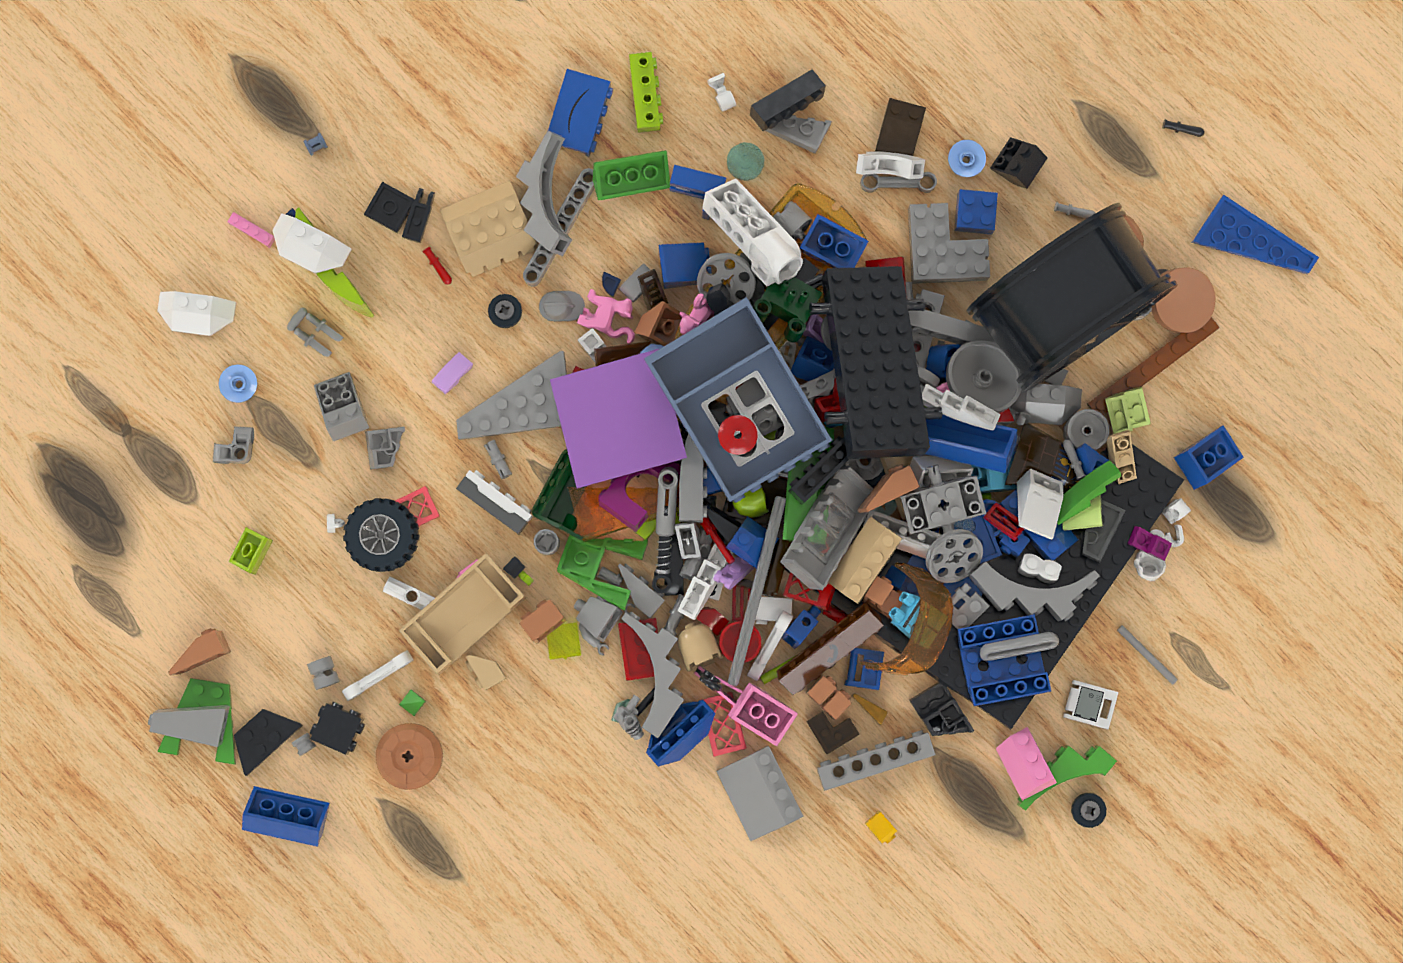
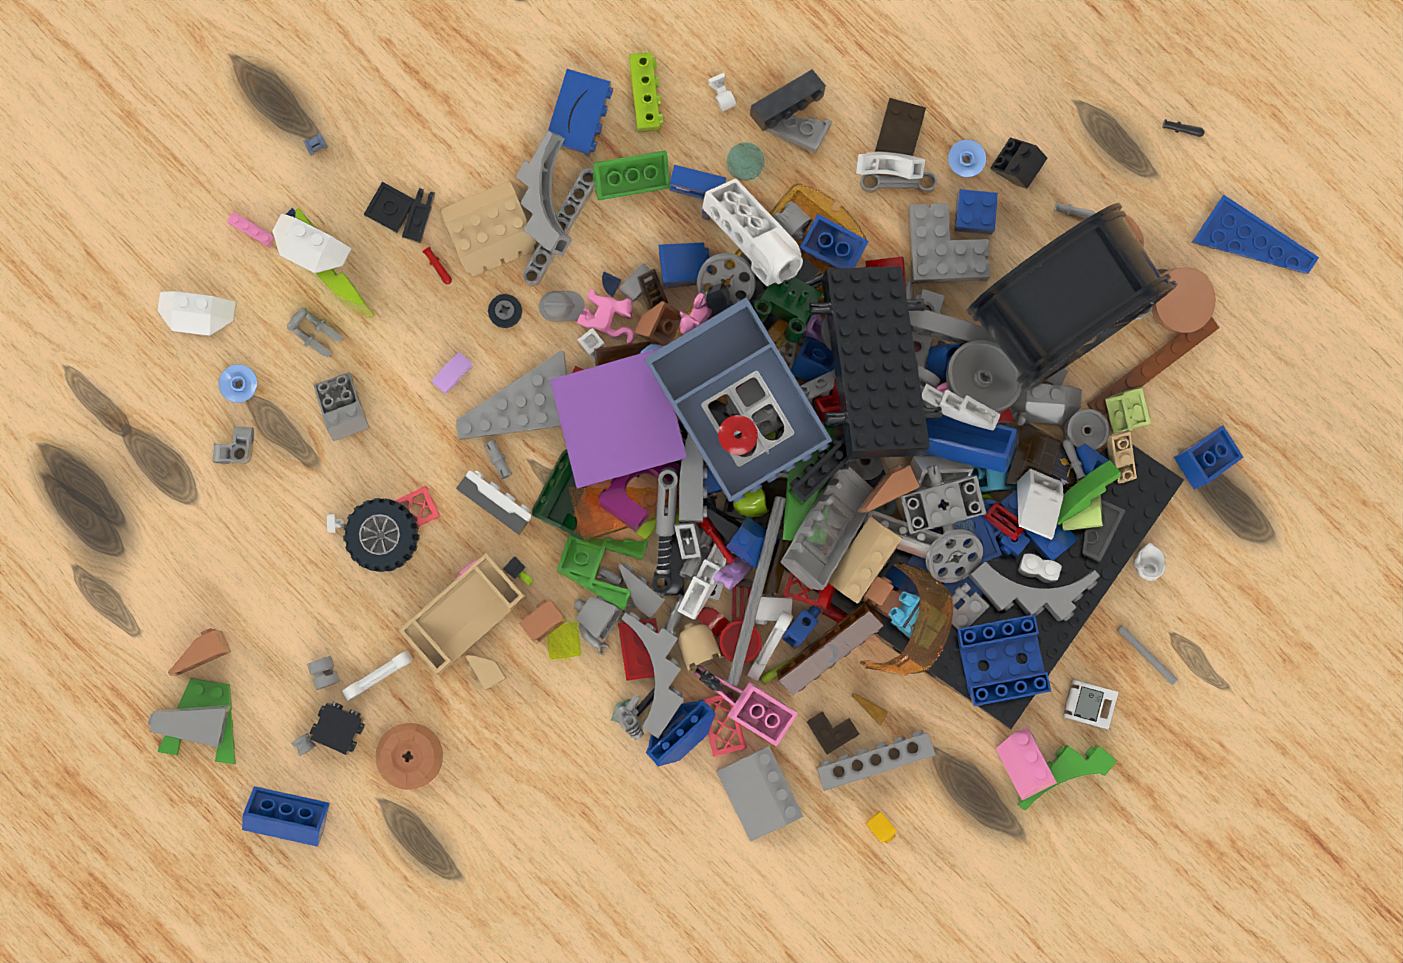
(250, 551): lime slope -> none
(262, 737): black wing -> none
(383, 446): light grey slope -> none
(400, 591): white piece -> none
(412, 702): bright green slope -> none
(546, 542): light grey wheel -> none
(836, 703): nougat piece -> none
(869, 678): blue plate -> none
(940, 711): black slope -> none
(1019, 646): light grey piece -> none
(1084, 804): black wheel -> none
(1149, 543): magenta slope -> none
(1176, 510): white leg -> none
(1179, 534): white leg -> none

